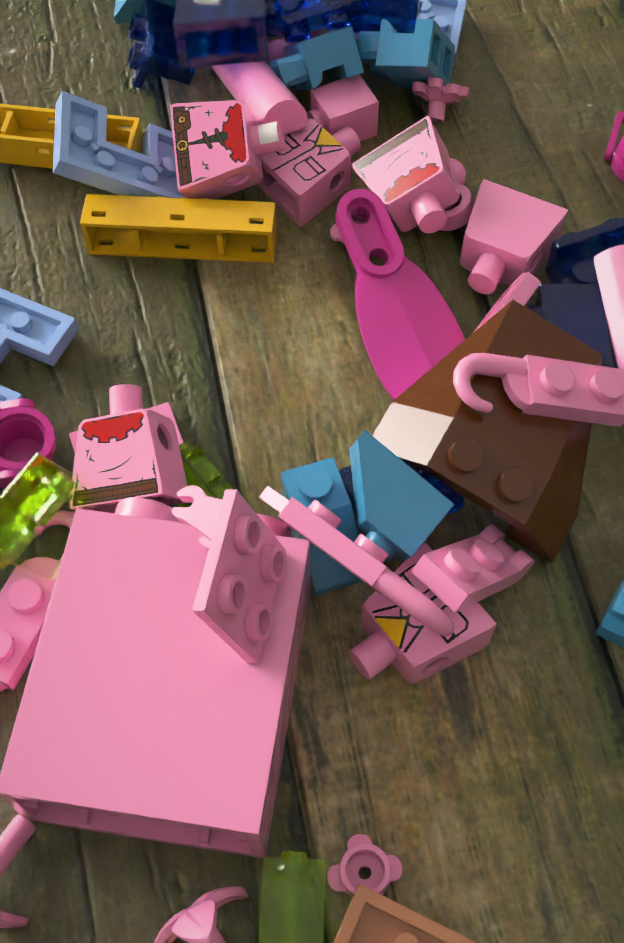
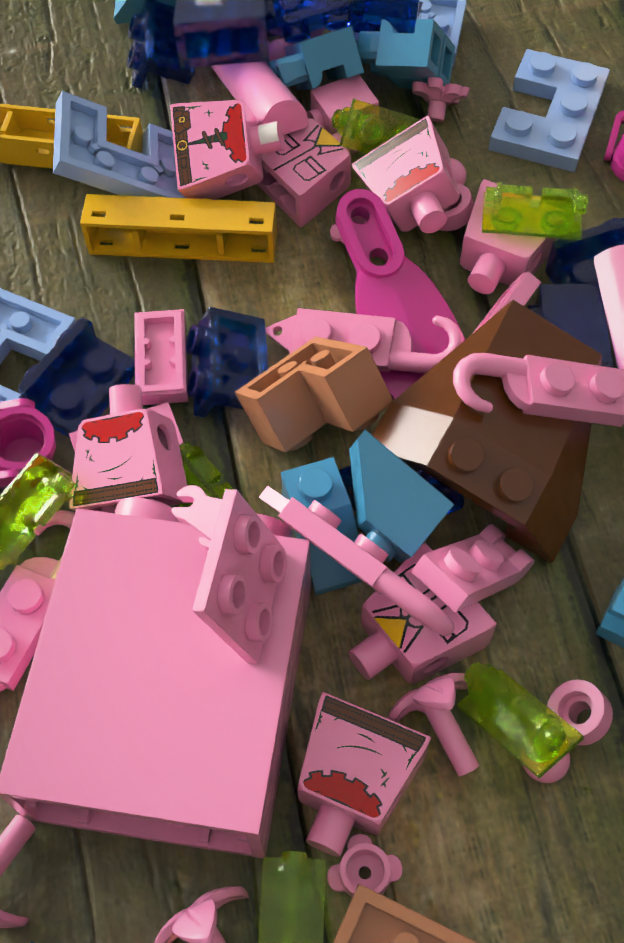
(76, 377): none -> clear blue bracket
(161, 356): none -> bright pink plate
(226, 355): none -> clear blue bracket
(315, 387): none -> nougat brick
(355, 771): none -> bright pink torso
(368, 125): none -> clear neon green hinge
(384, 336): none -> bright pink plate
(436, 701): none -> bright pink plant
(517, 719): none -> clear neon green hinge
(518, 212): none -> clear neon green hinge
(562, 134): none -> light blue plate
(568, 702): none -> bright pink plate

